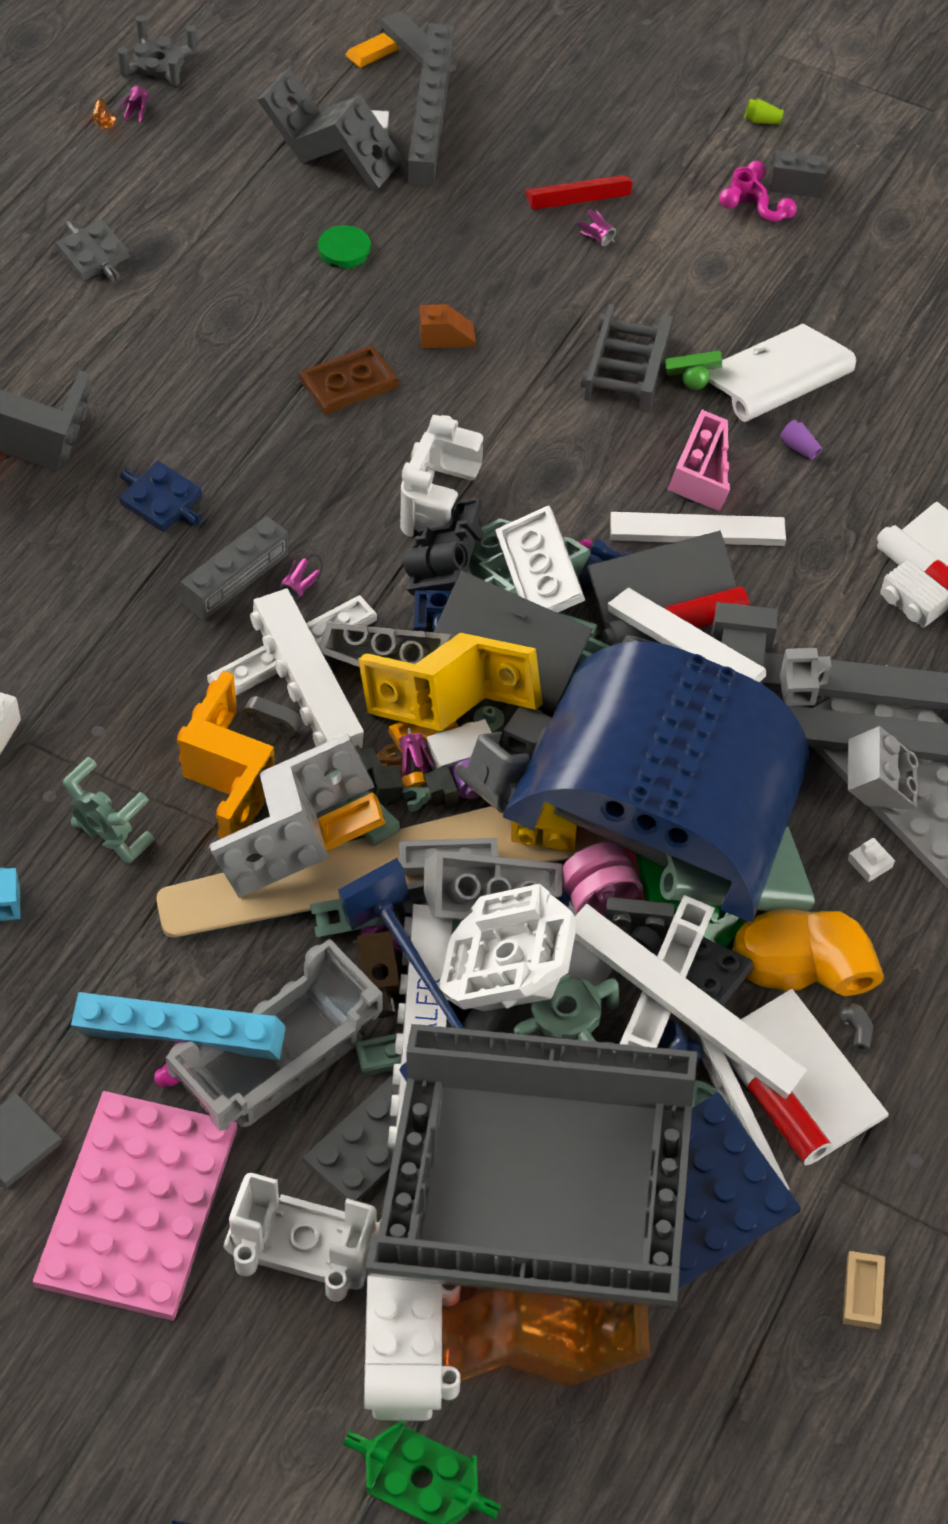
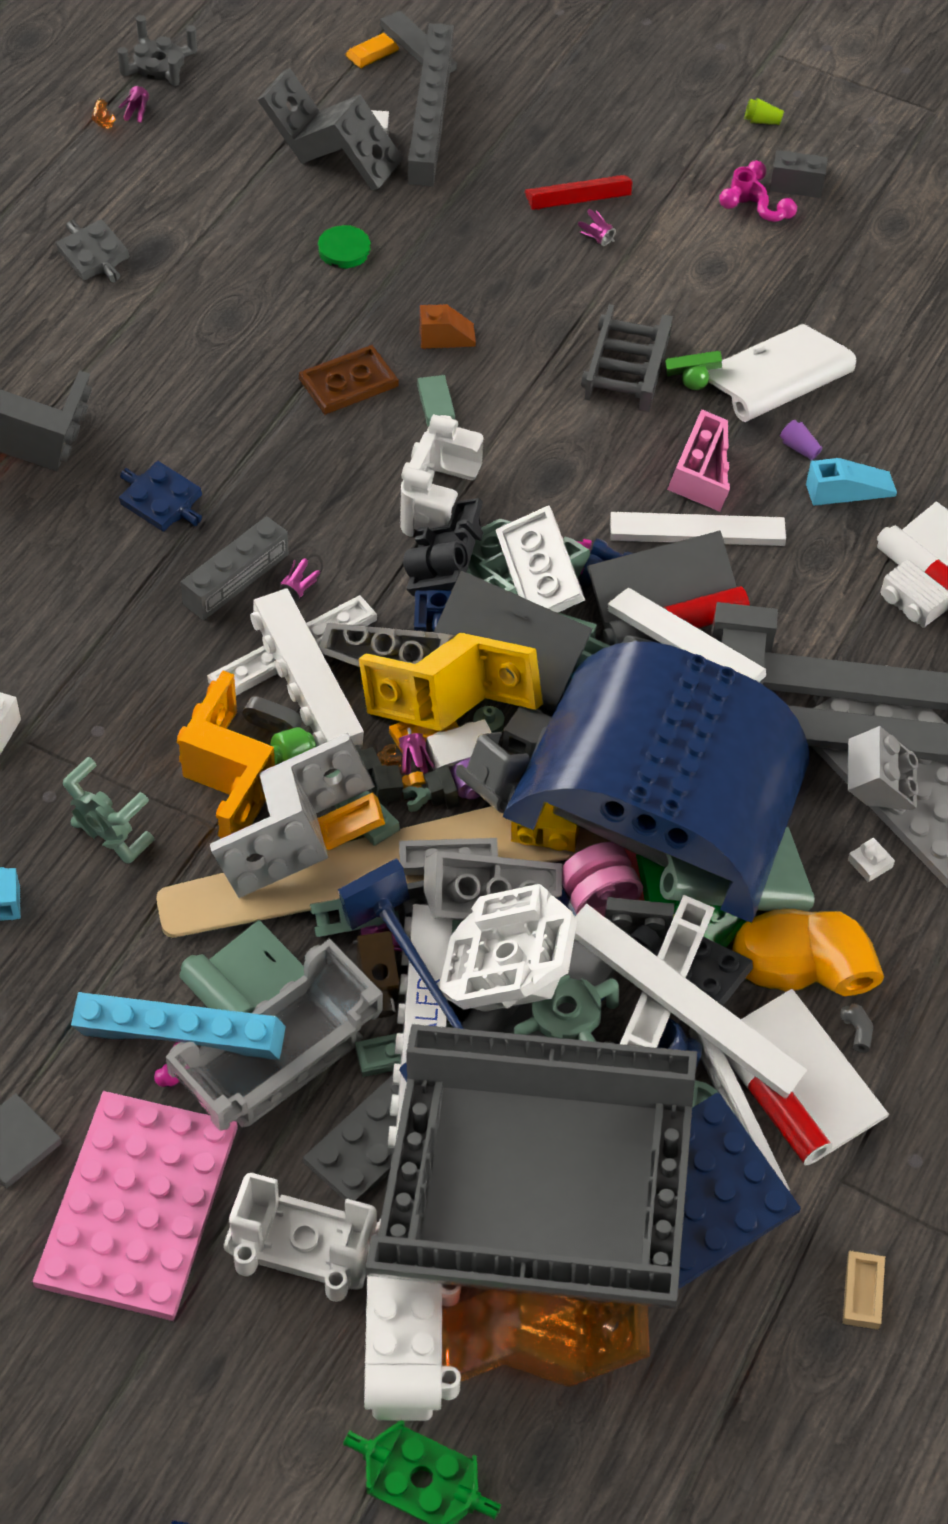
(241, 972): none -> sand green door
(291, 743): none -> bright green head
(435, 397): none -> sand green tile
(802, 675): light grey brick -> none
(847, 481): none -> medium azure slope

